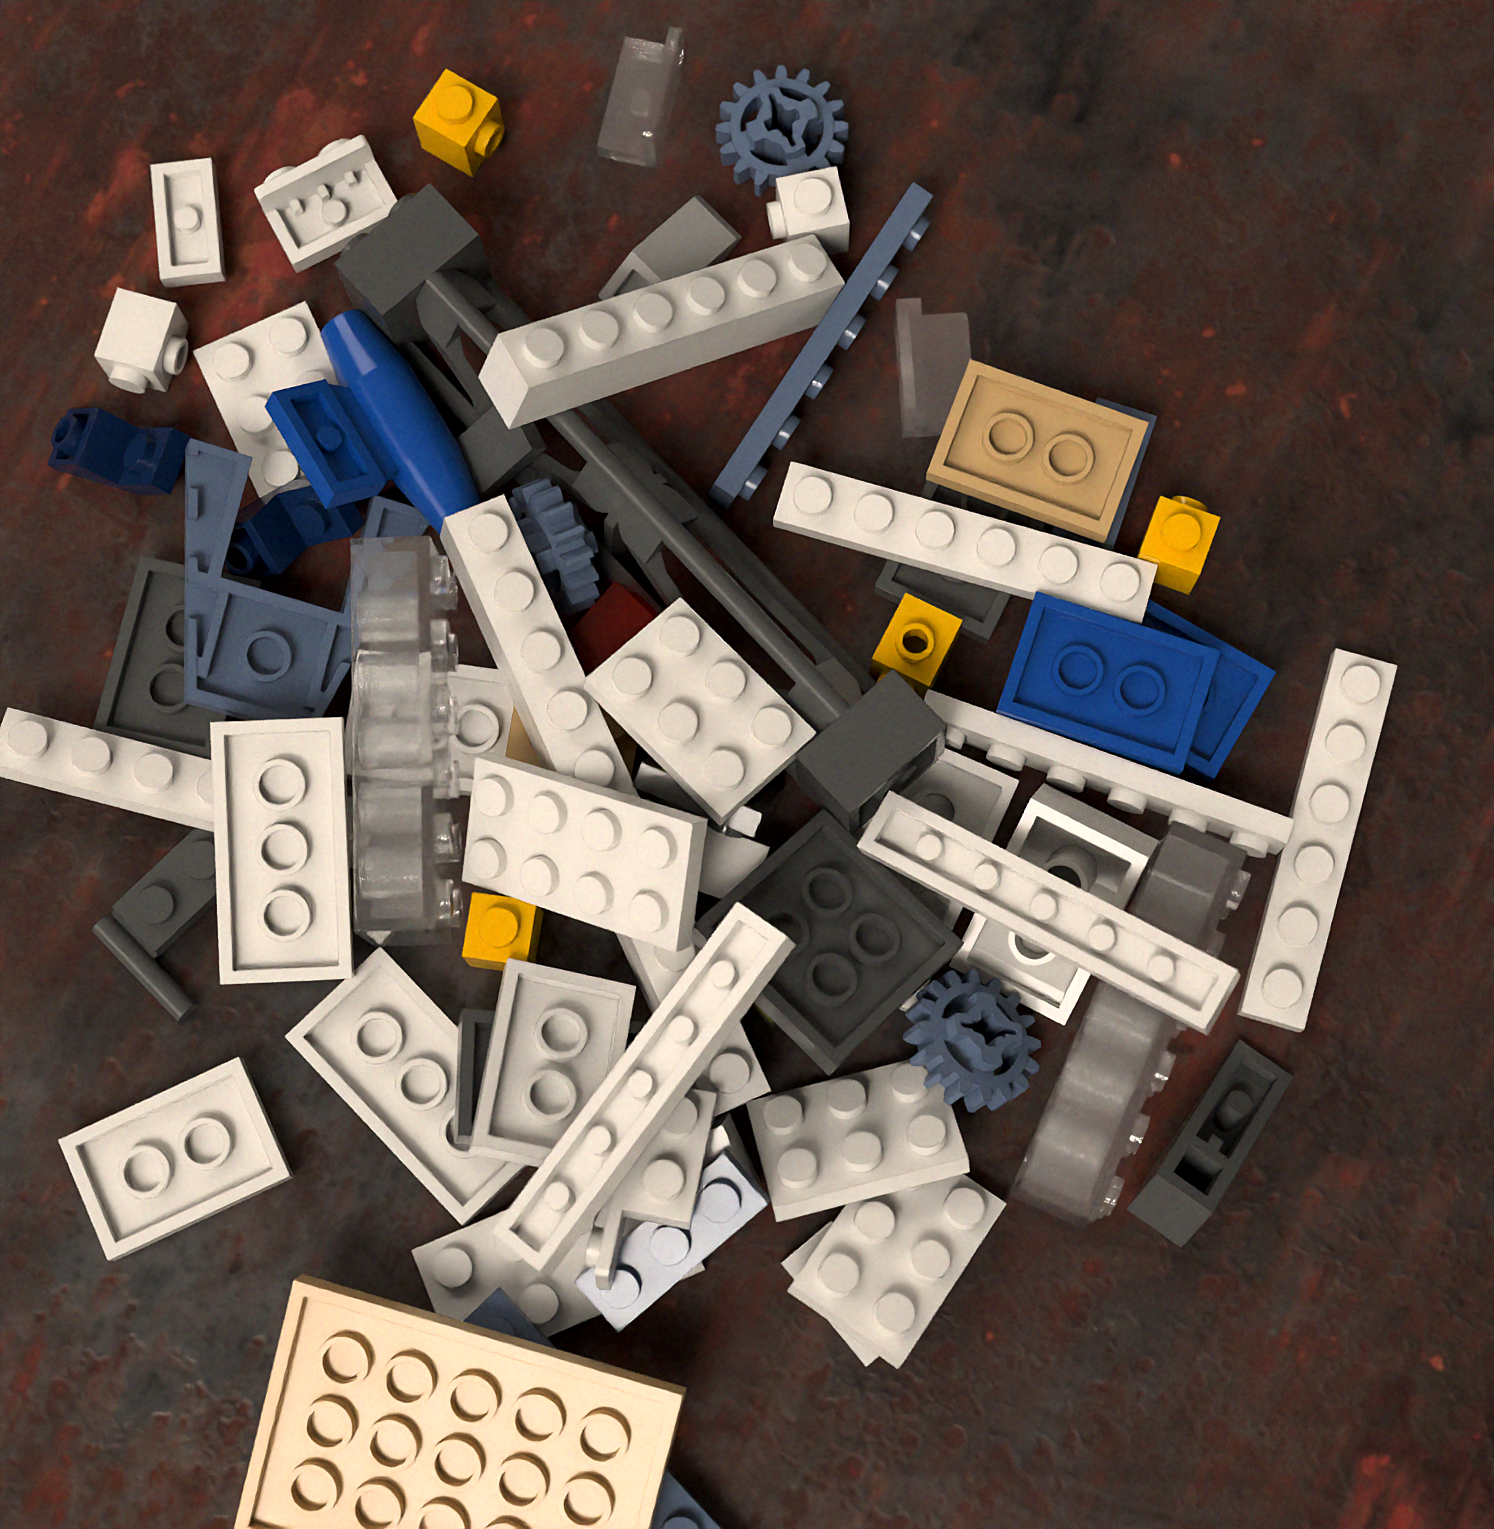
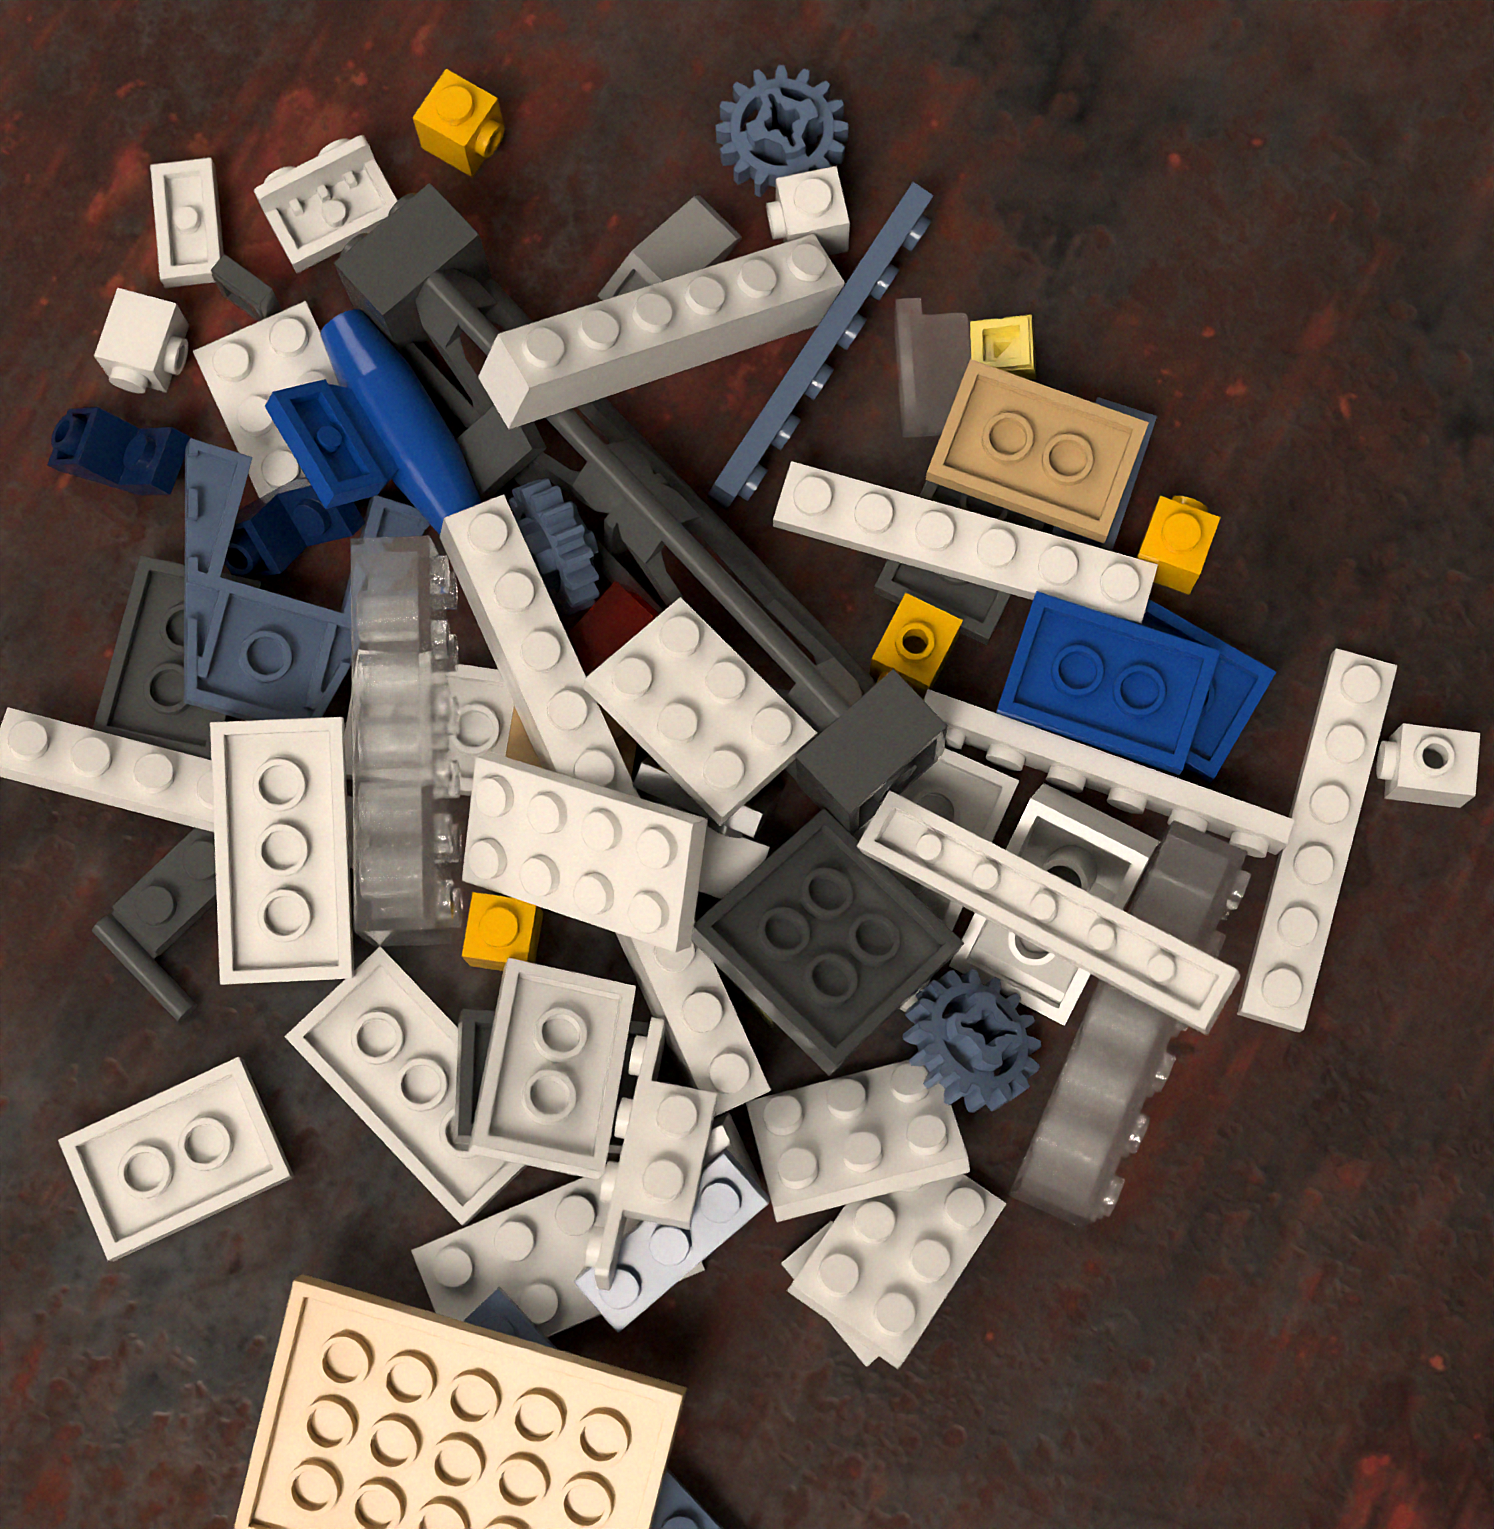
(245, 289): none -> dark grey tile
(642, 99): clear panel -> none
(643, 1089): white plate -> none
(1005, 344): none -> light yellow tile
(1210, 1145): dark grey slope -> none
(1429, 765): none -> white brick

